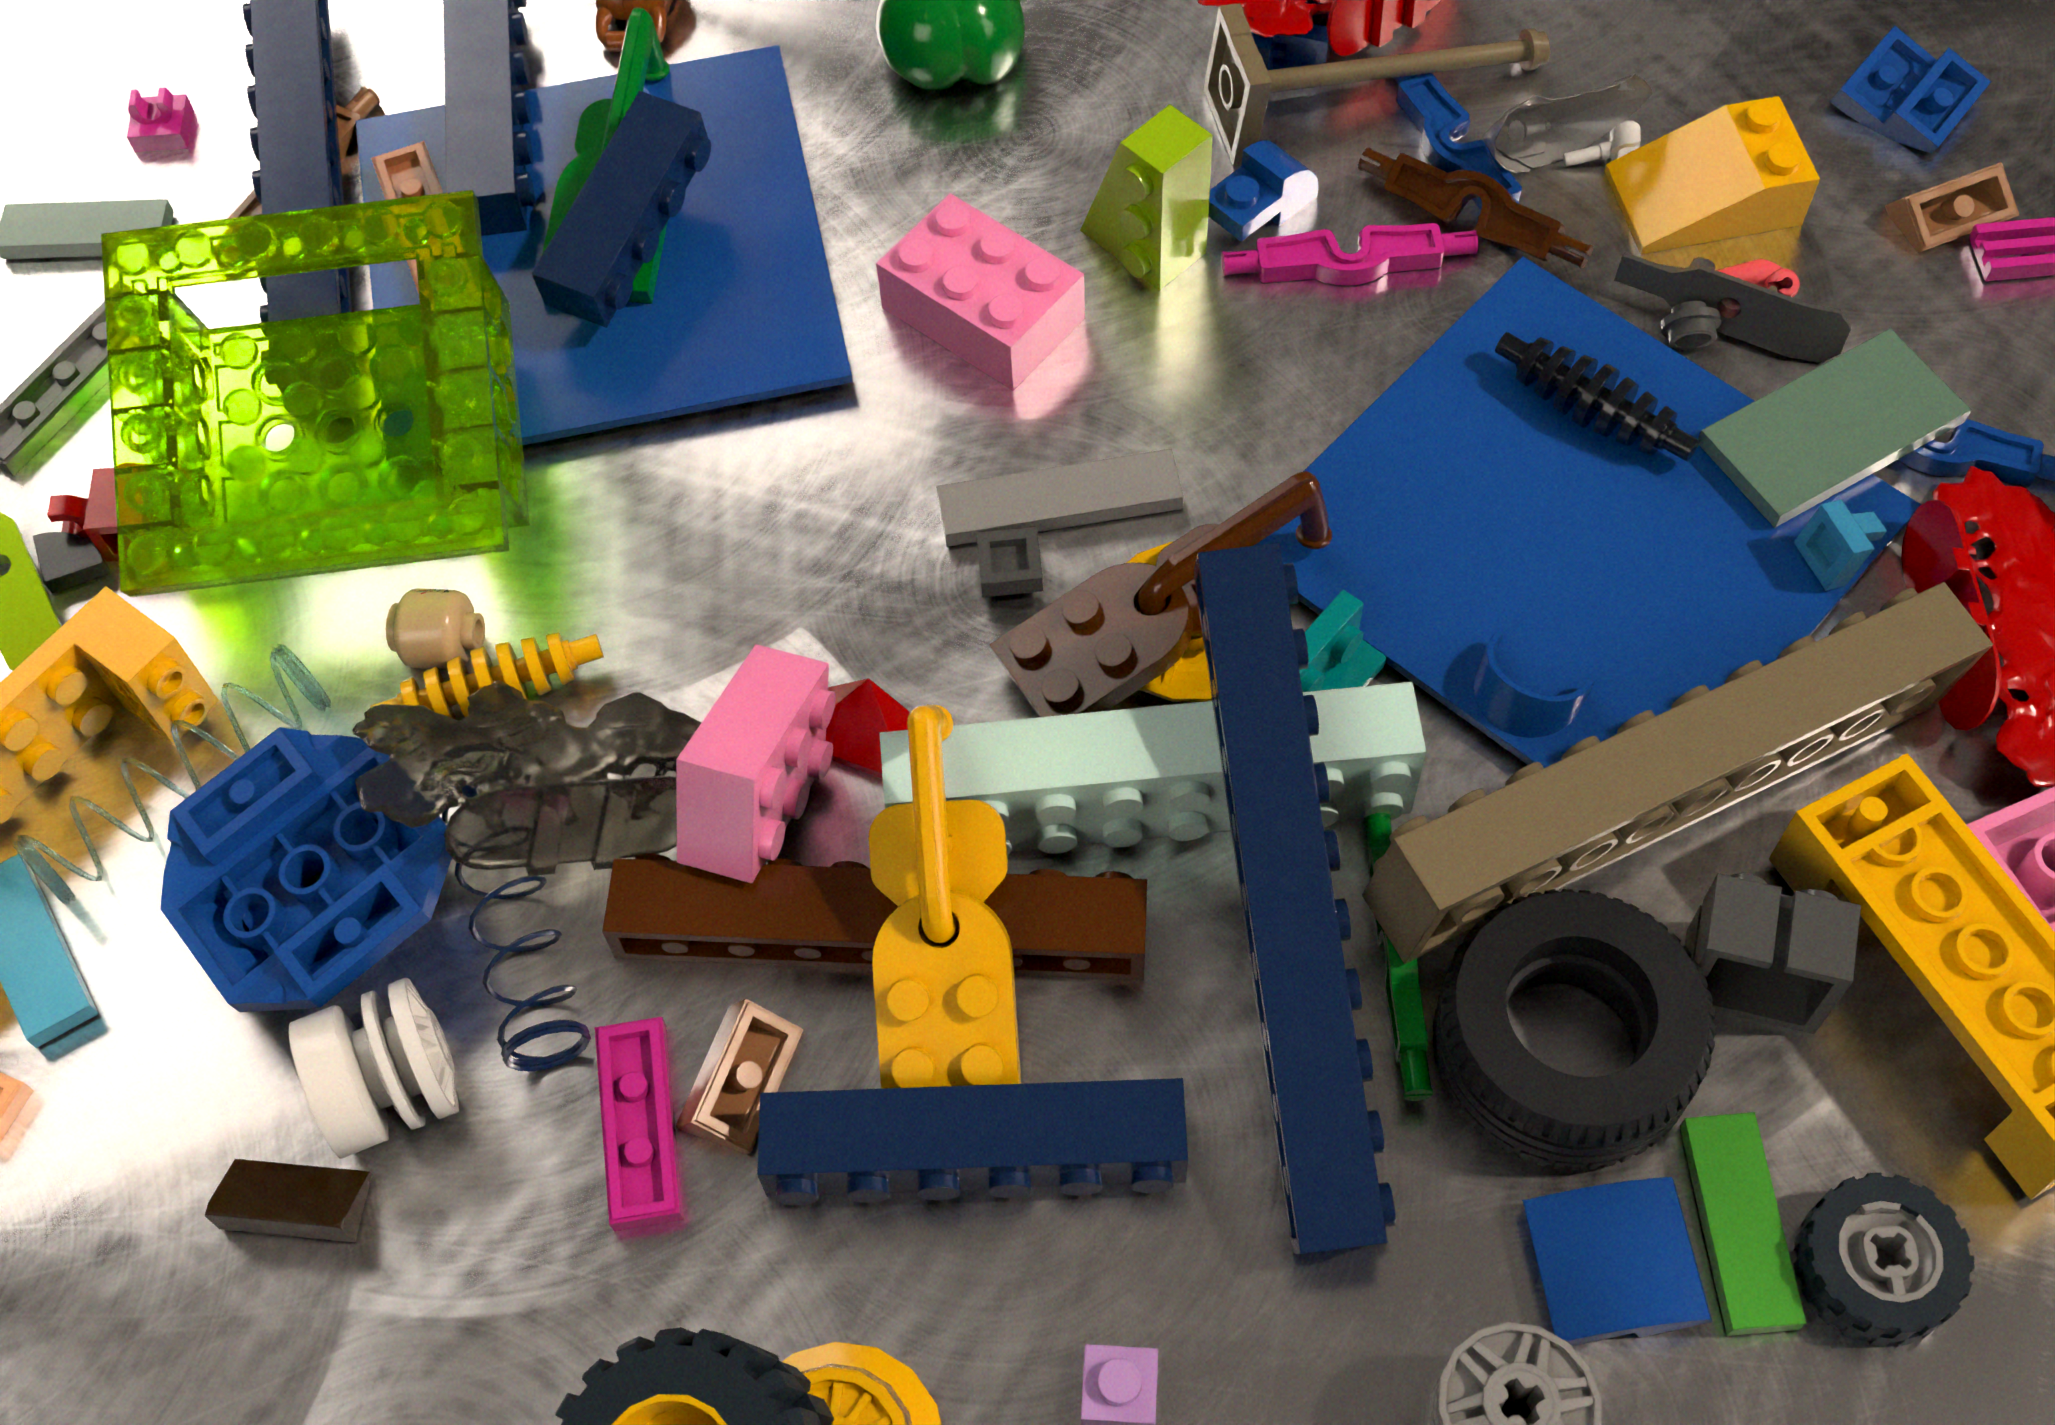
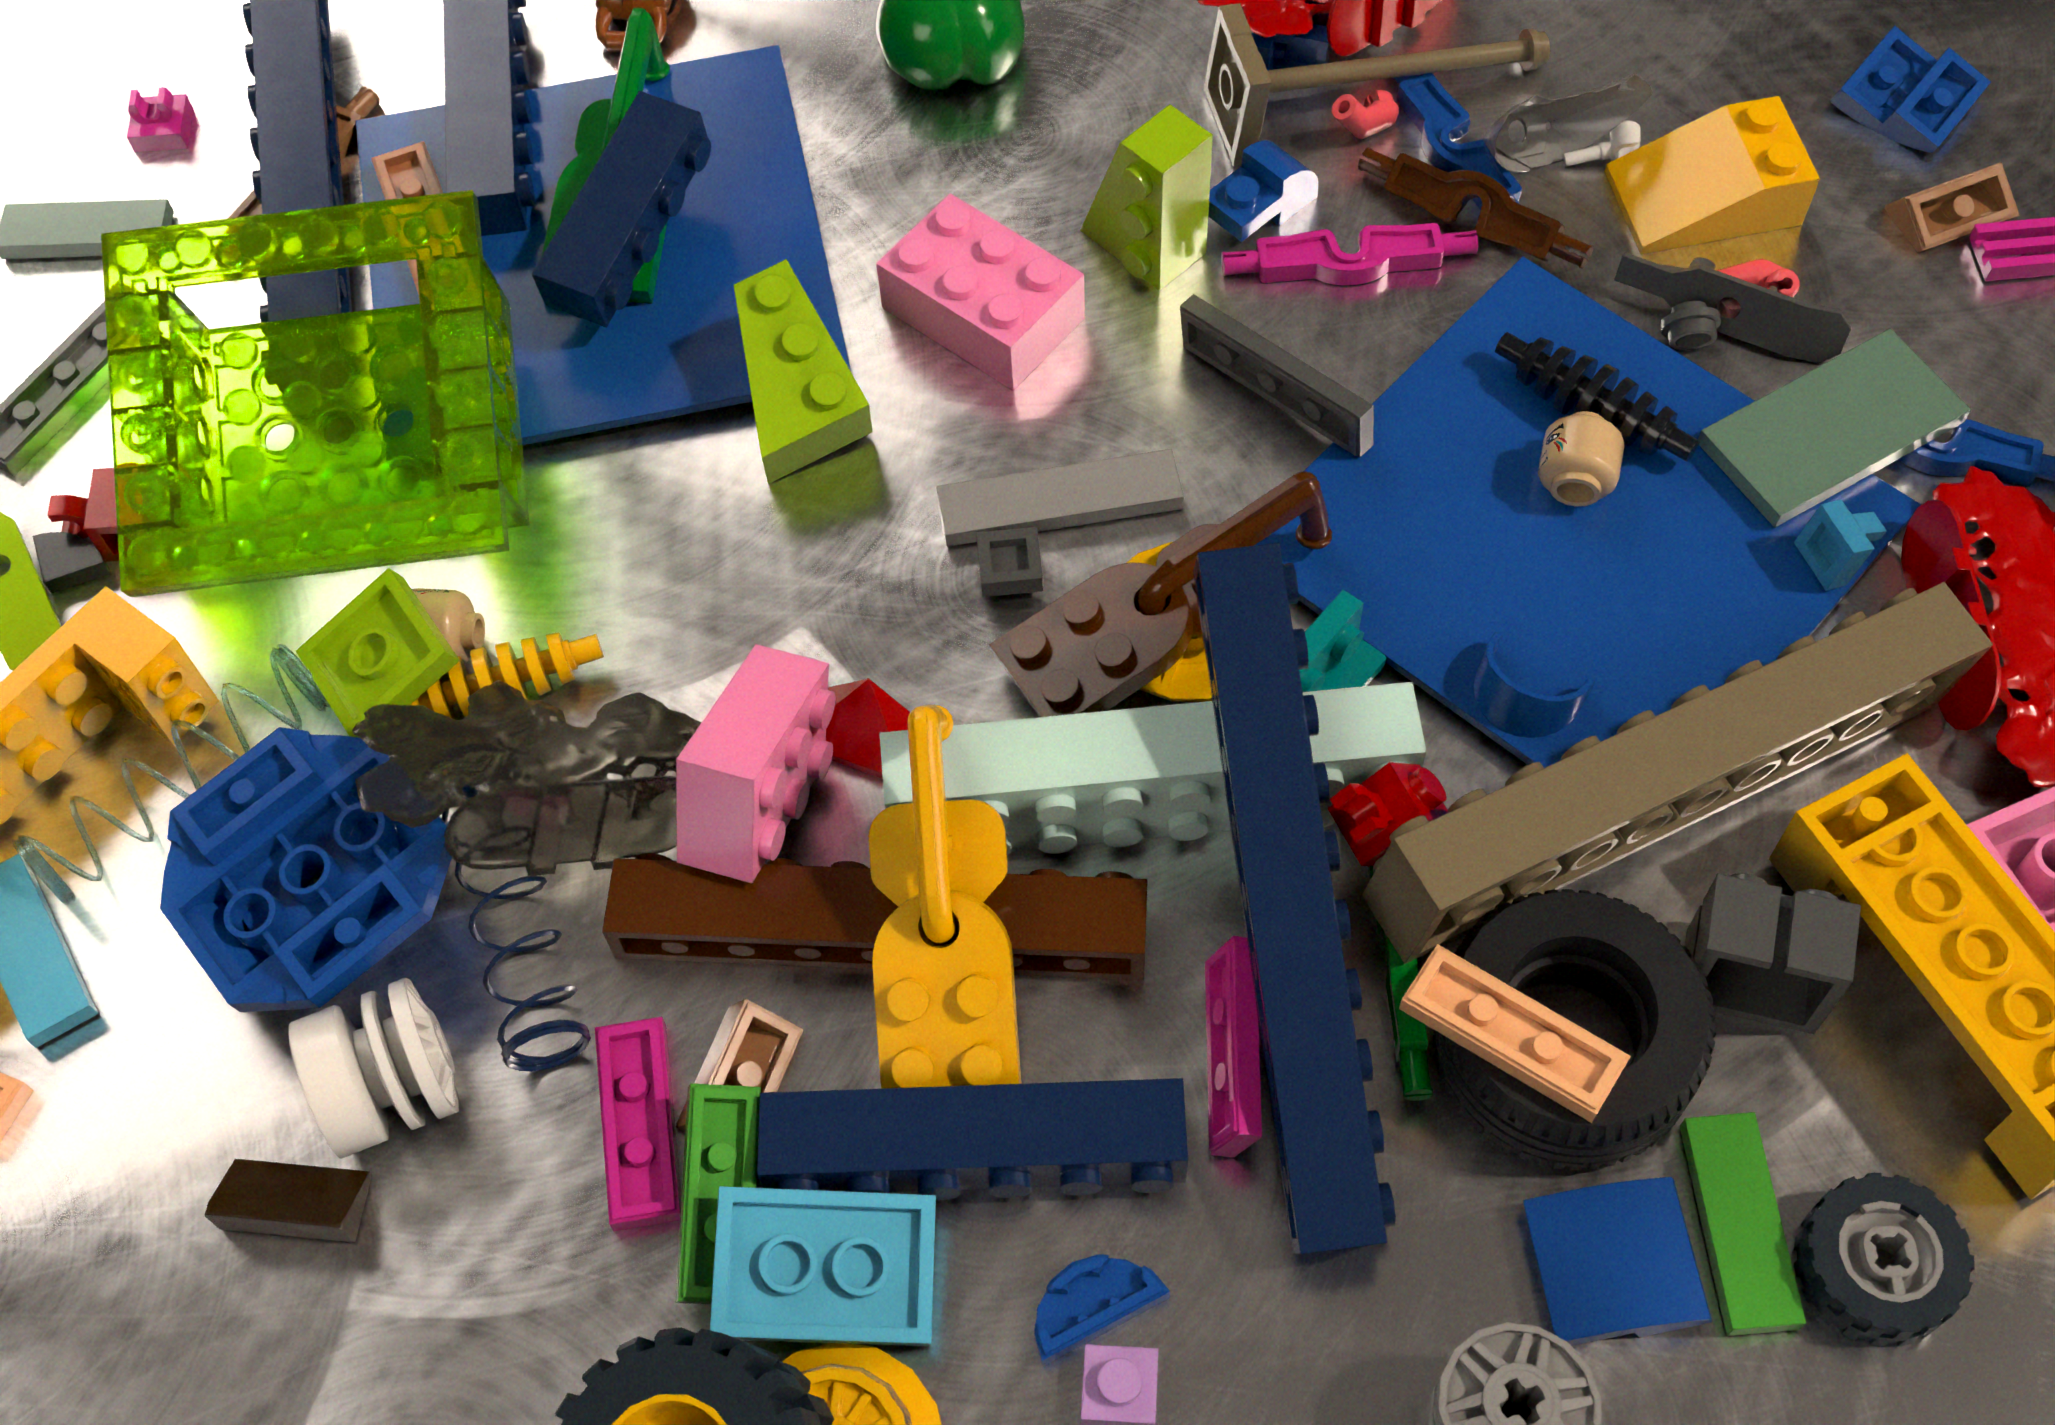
(377, 651): none -> lime plate
(717, 1153): none -> bright green tile
(797, 377): none -> lime wedge
(823, 1266): none -> medium azure plate
(1091, 1300): none -> blue tile
(1232, 1050): none -> dark pink tile
(1277, 376): none -> dark grey tile
(1366, 119): none -> coral arm
(1382, 803): none -> red brick
(1514, 1033): none -> light nougat tile
(1581, 458): none -> tan head

